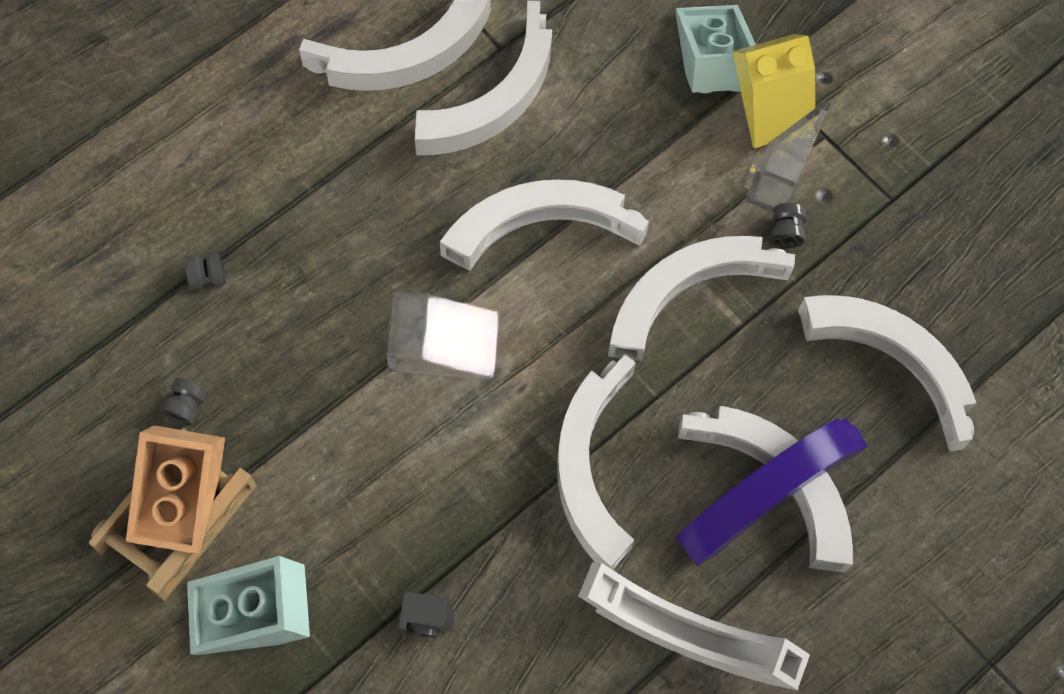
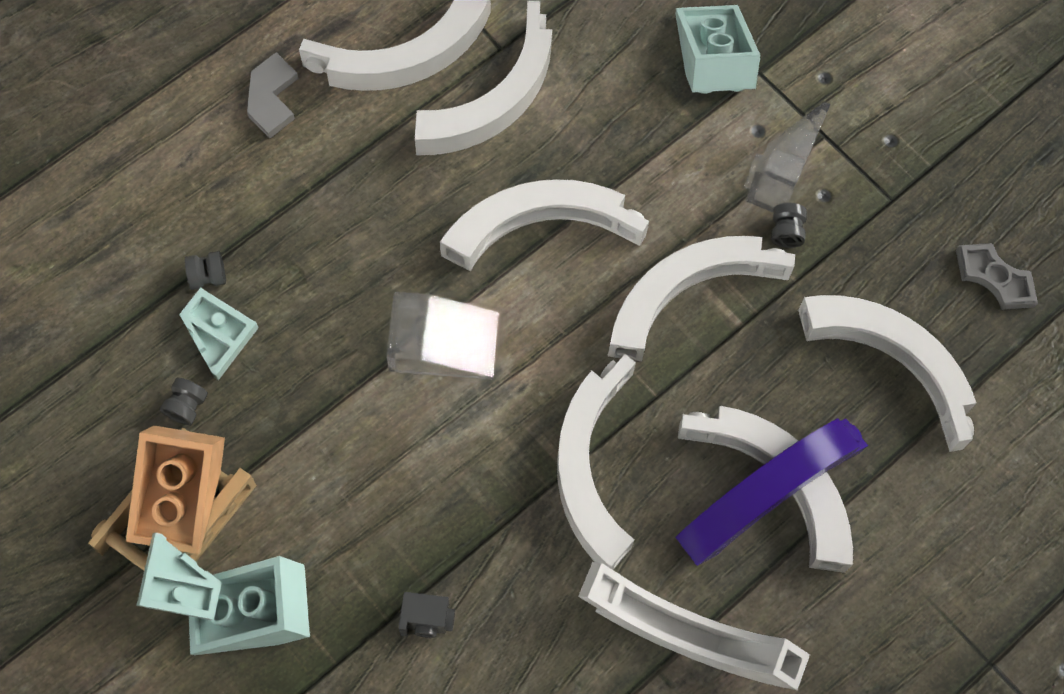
(177, 583): none -> light aqua wing
(217, 330): none -> light aqua wing
(265, 84): none -> light grey tile
(776, 85): light yellow slope -> none
(1009, 285): none -> light grey tile

